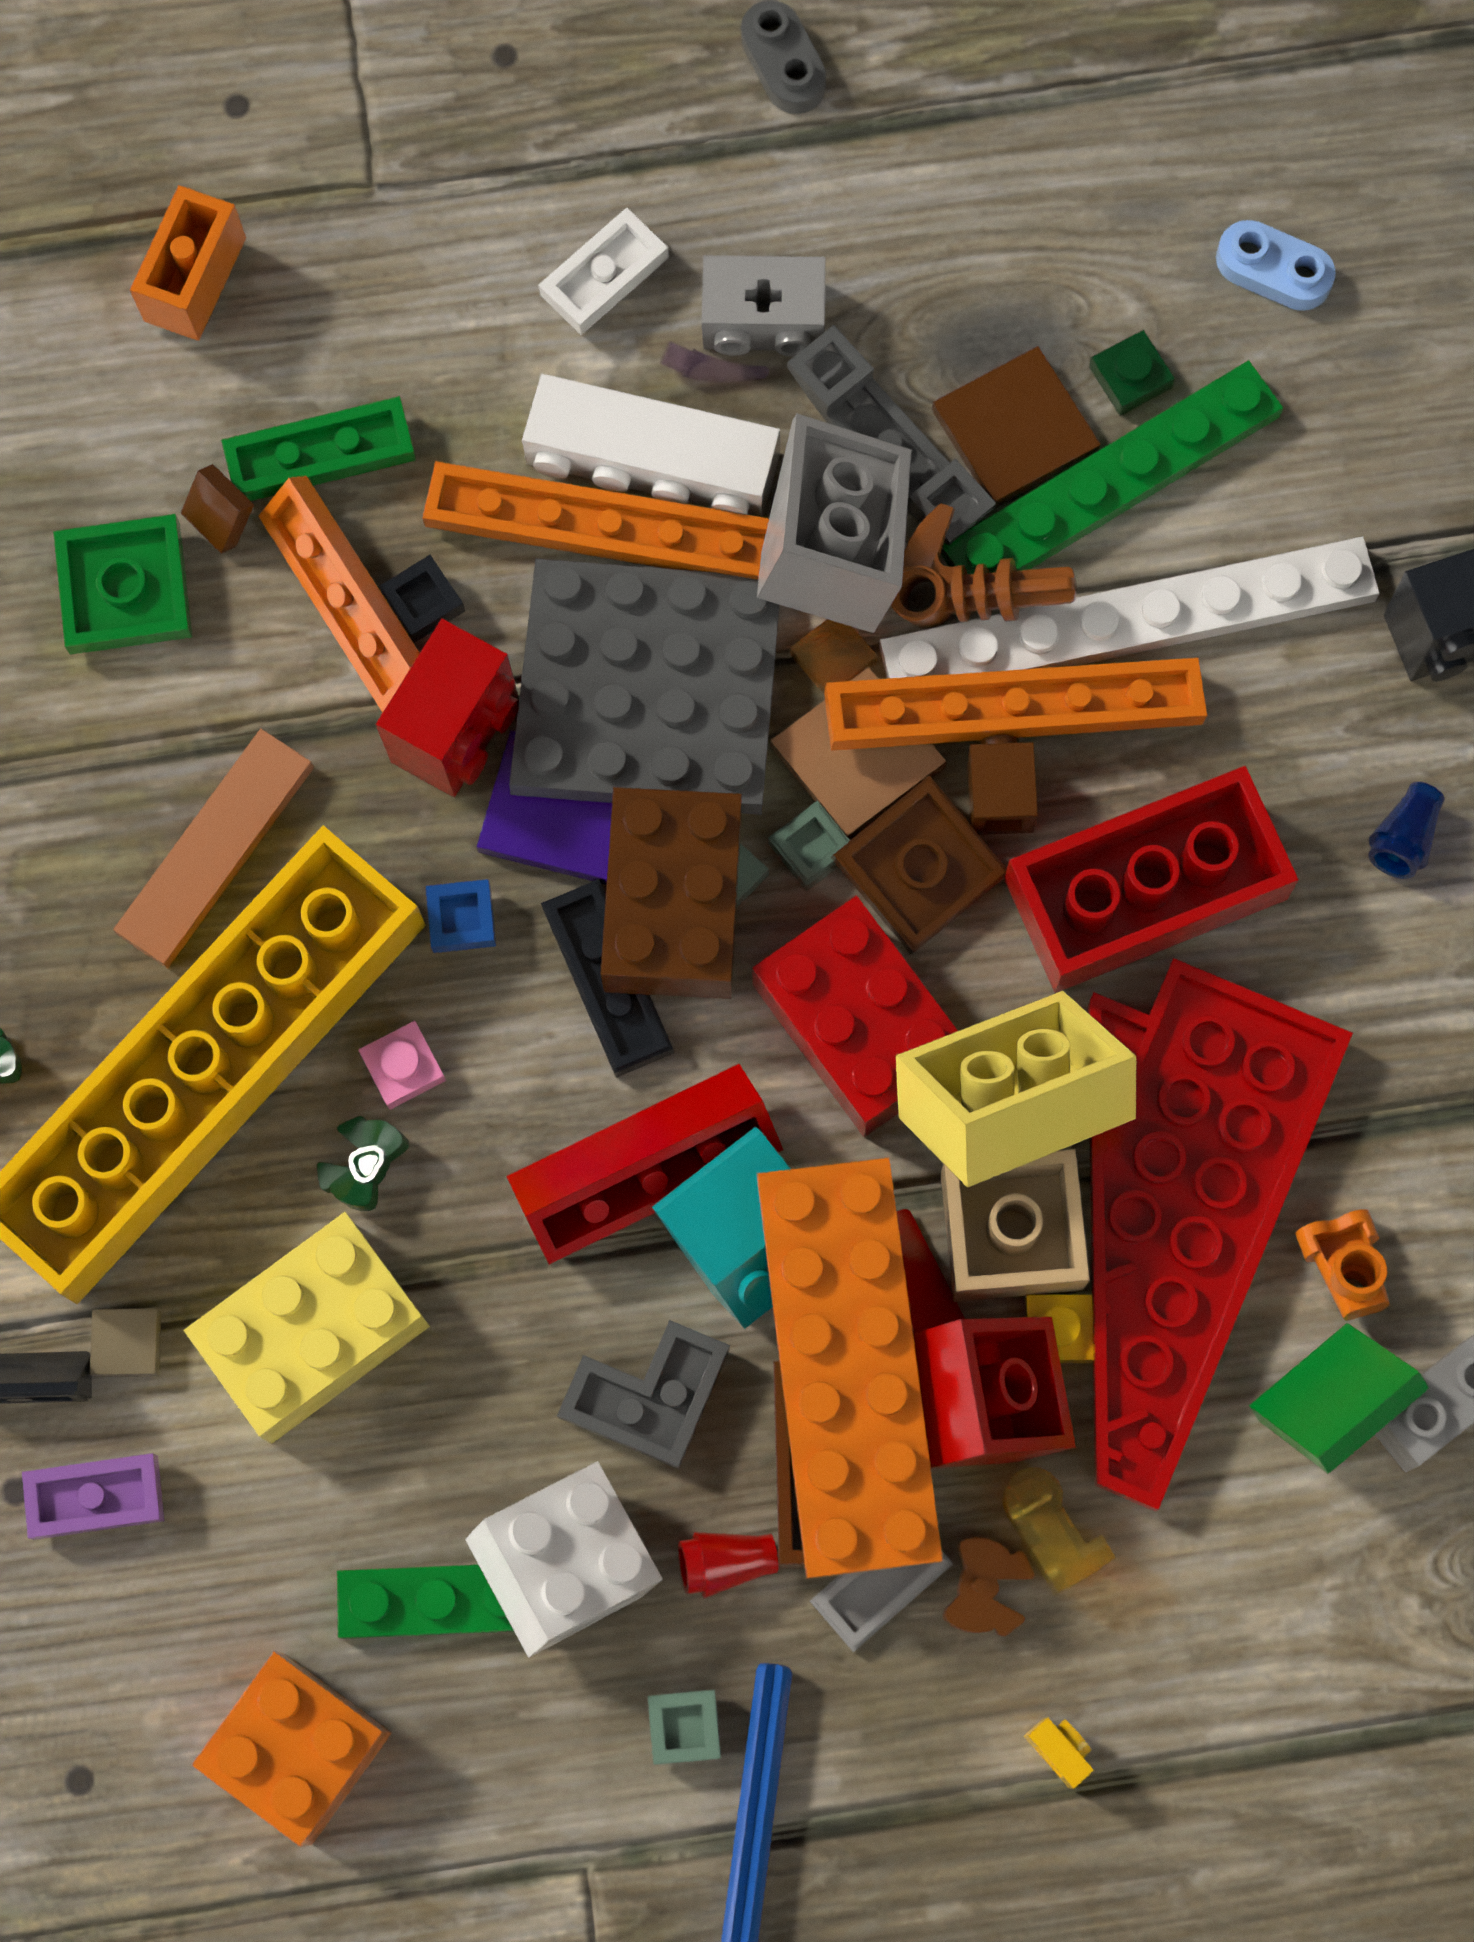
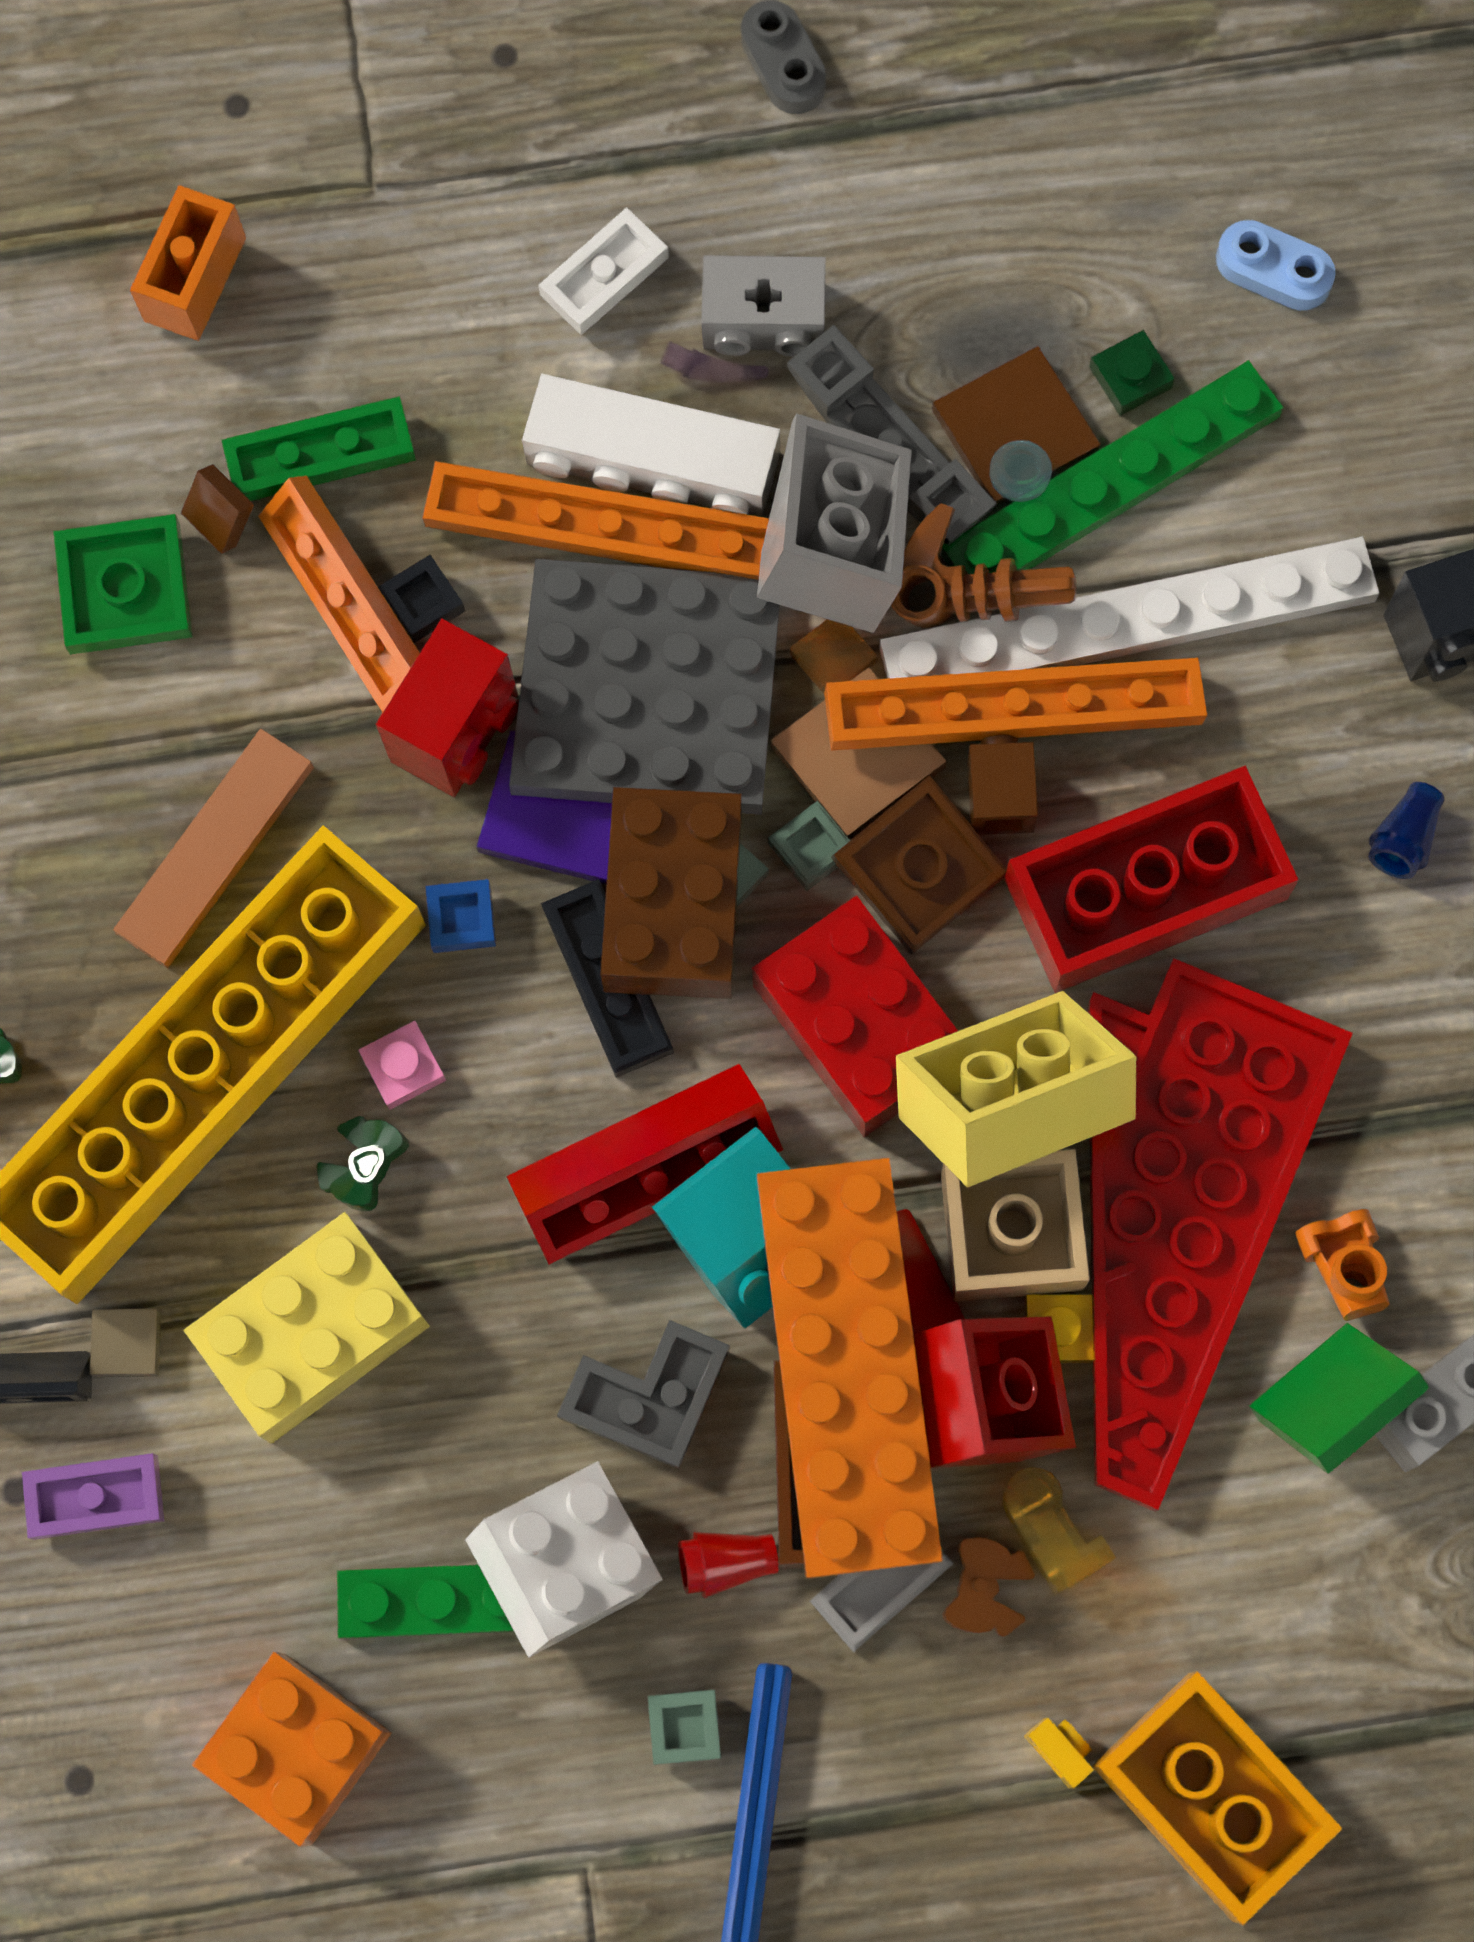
(1020, 470): none -> clear light blue plate
(1216, 1797): none -> light orange brick

